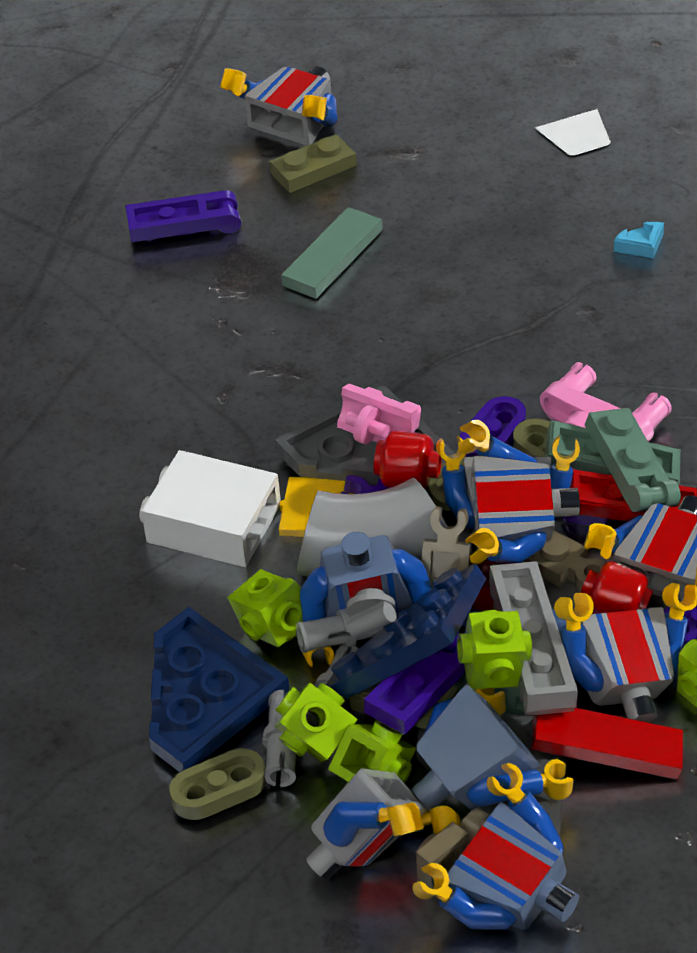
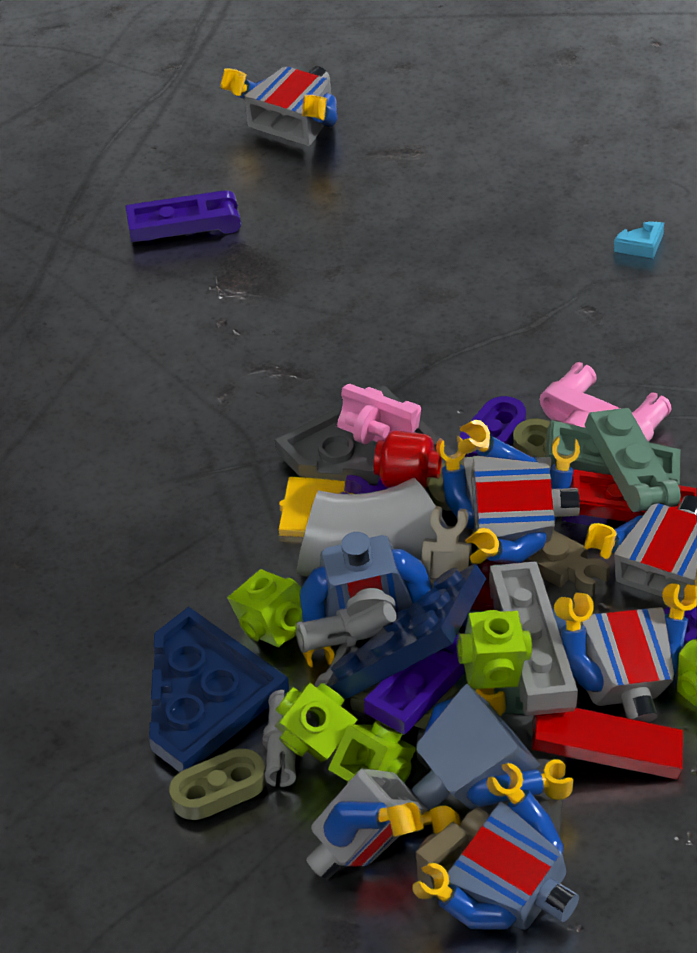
(211, 508): white brick -> none
(312, 163): olive plate -> none
(331, 252): sand green tile -> none
(577, 133): white sticker -> none
(617, 589): red head -> none

